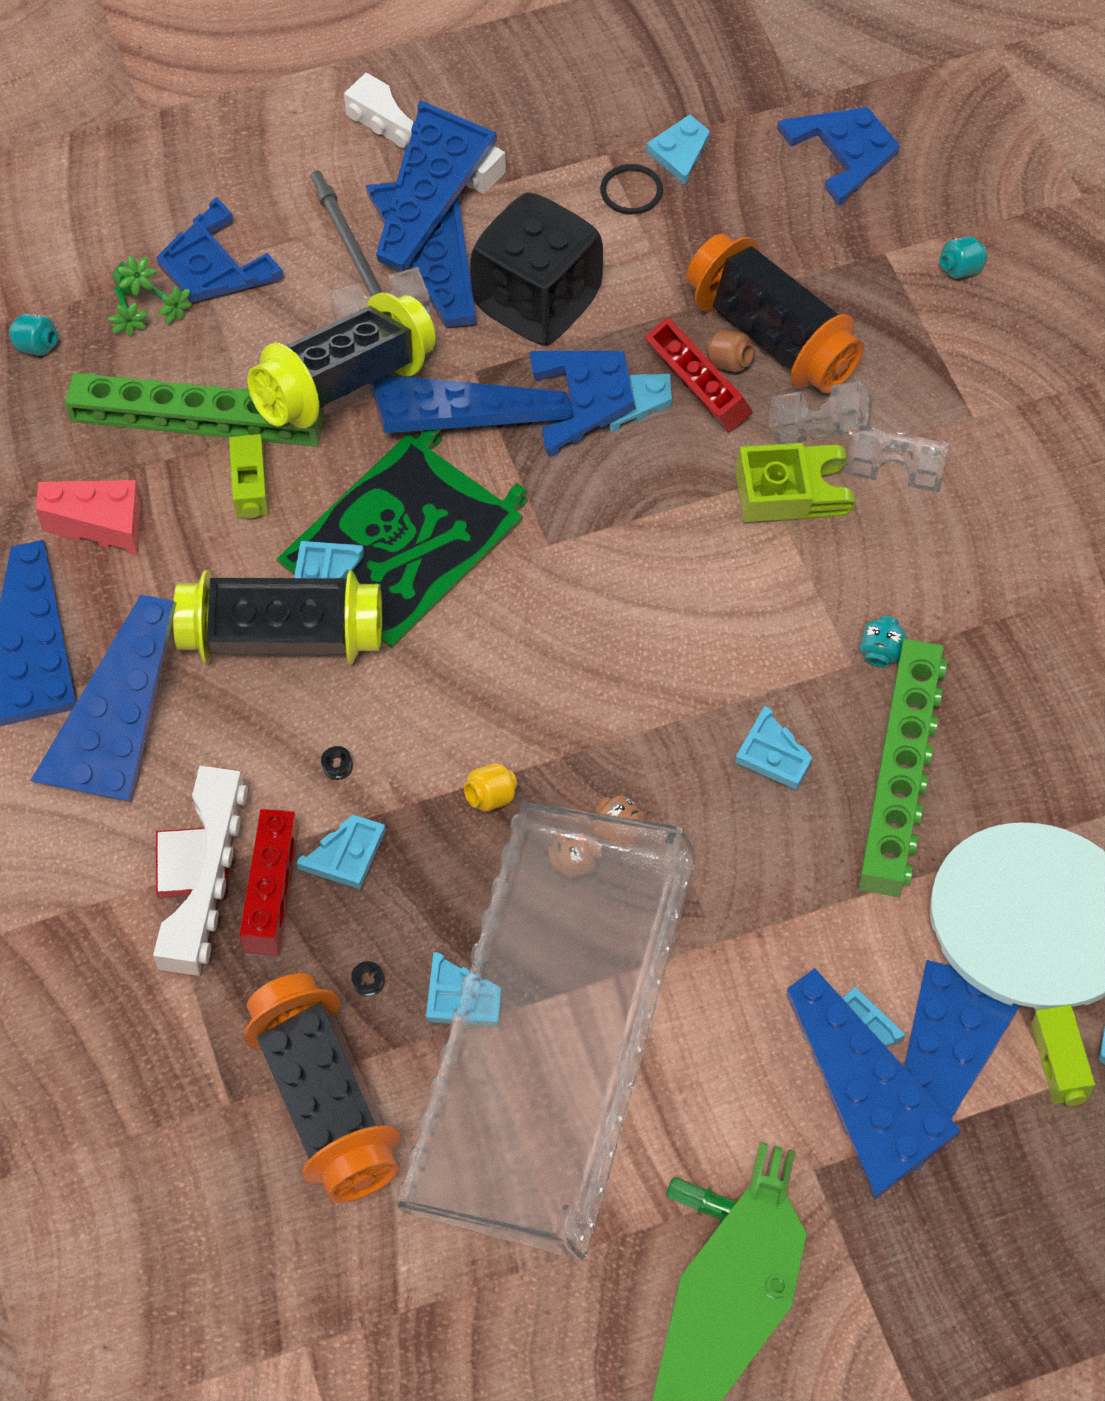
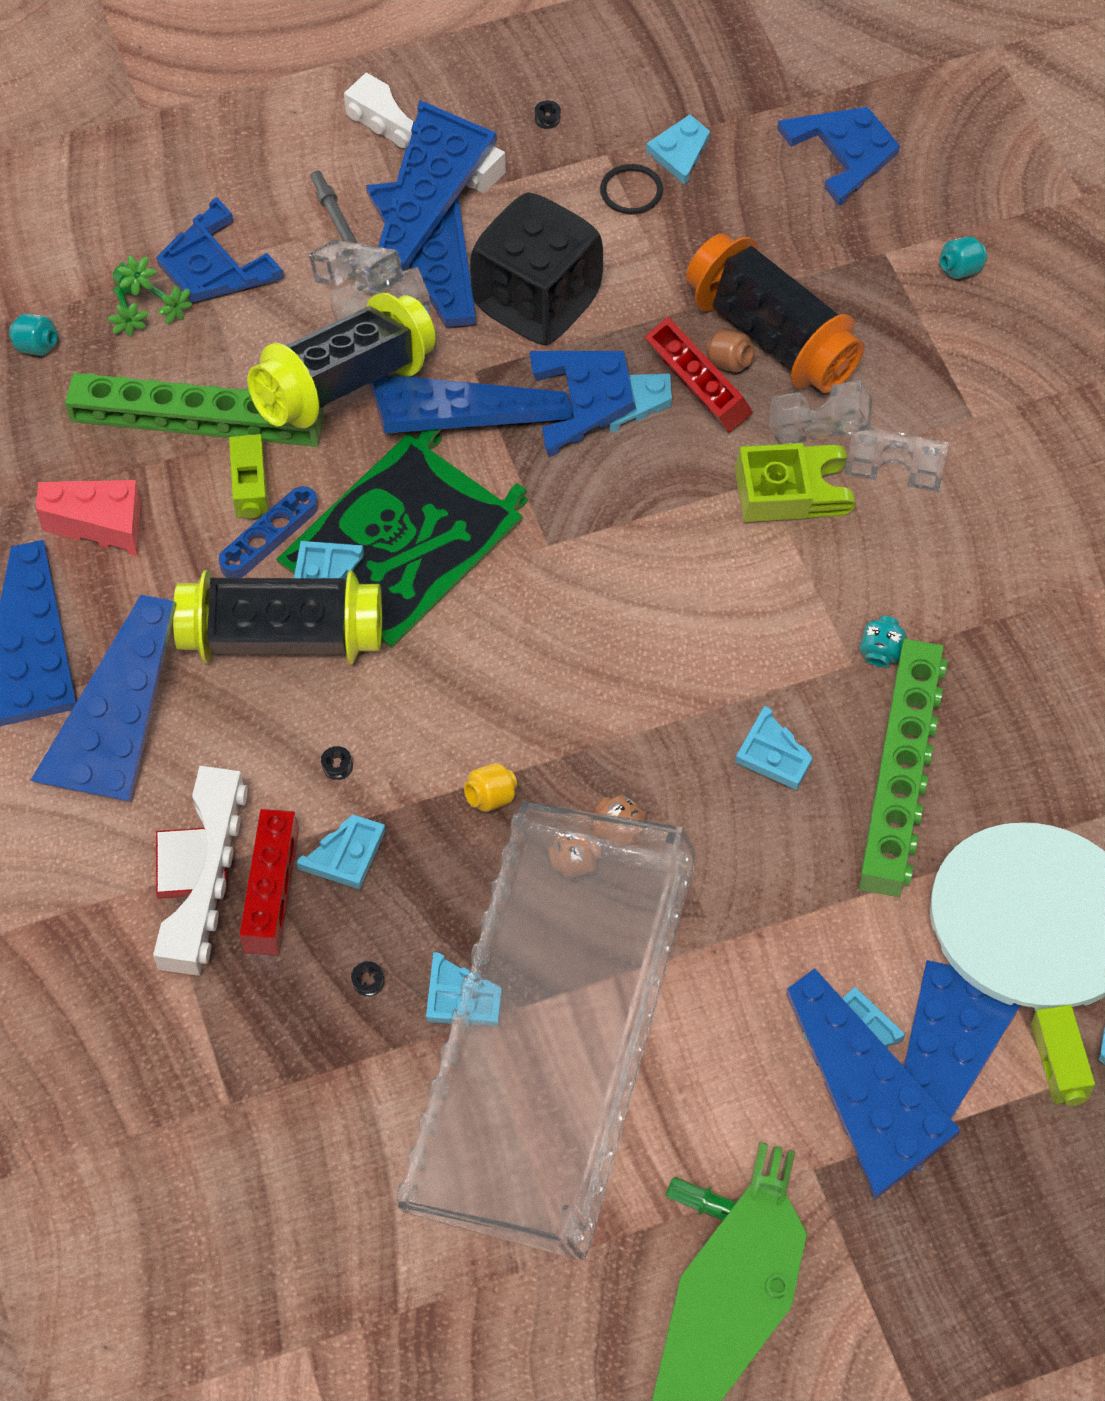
(264, 529): none -> blue beam
(322, 1088): brick -> none
(369, 265): none -> clear arch
(542, 119): none -> black bush

